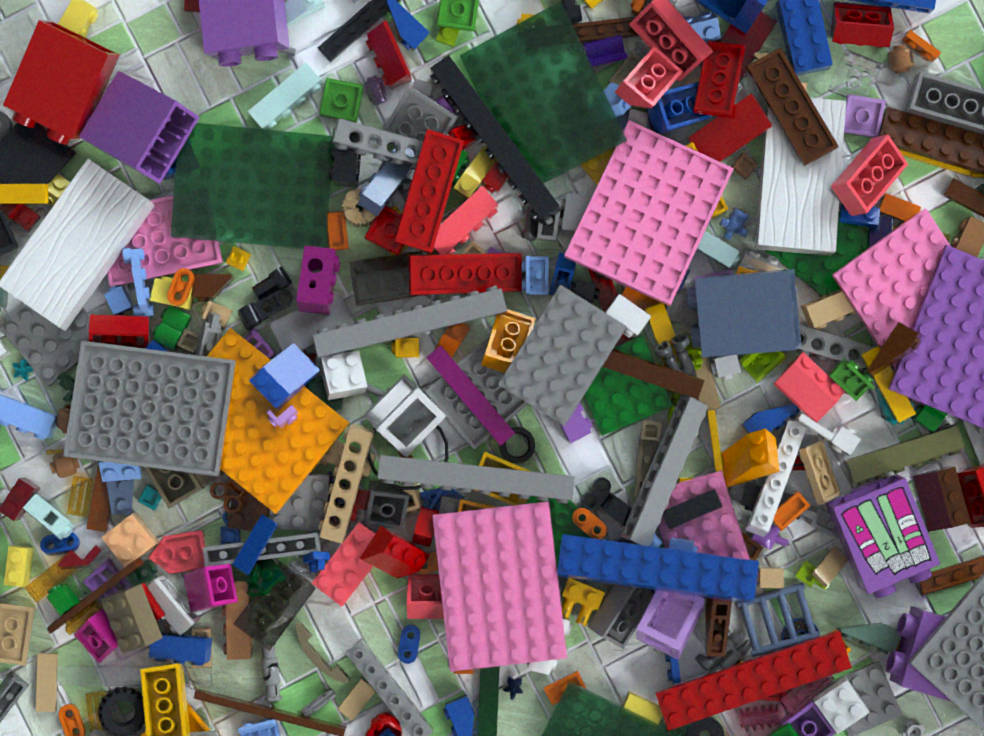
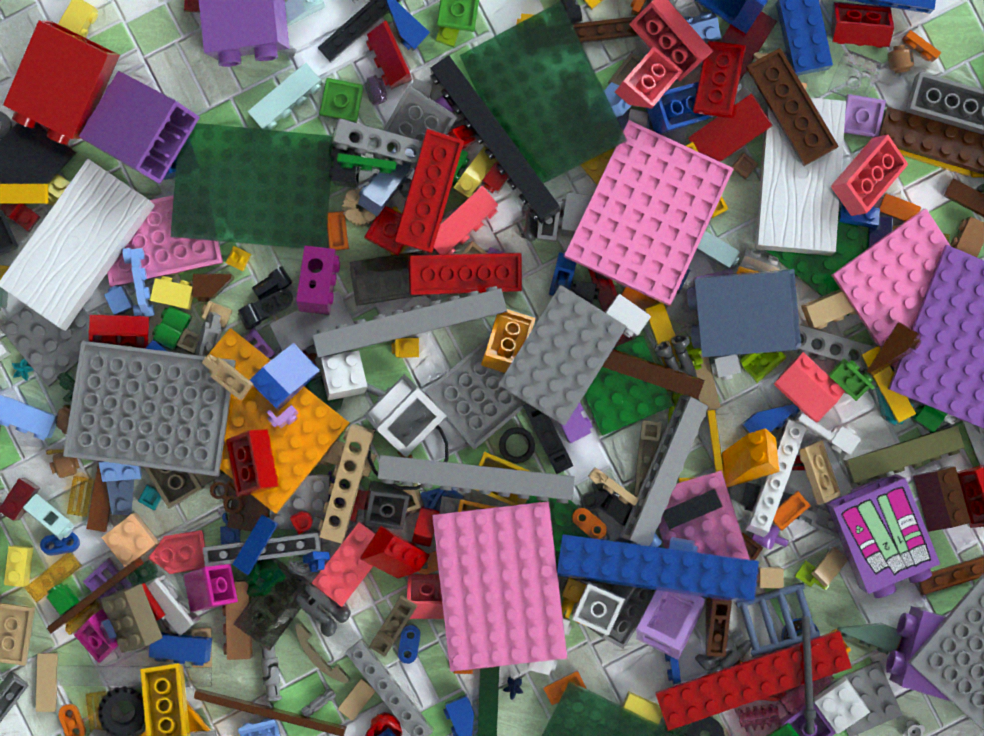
(73, 561): dark red slope -> none
(108, 631): none -> dark blue tile
(181, 287): orange plate -> none
(227, 376): none -> tan hinge
(252, 462): none -> red slope
(301, 521): none -> red tile
(328, 624): none -> dark grey piece
(366, 163): none -> green plate
(393, 625): none -> dark tan slope
(453, 338): orange slope -> none
(470, 395): magenta tile -> none
(536, 275): light blue bracket -> none
(549, 439): none -> black slope
(598, 608): none -> white brick
(605, 50): dark purple panel -> none
(611, 486): none -> tan hinge
(735, 223): medium blue piece -> none
(809, 712): none -> dark grey bar

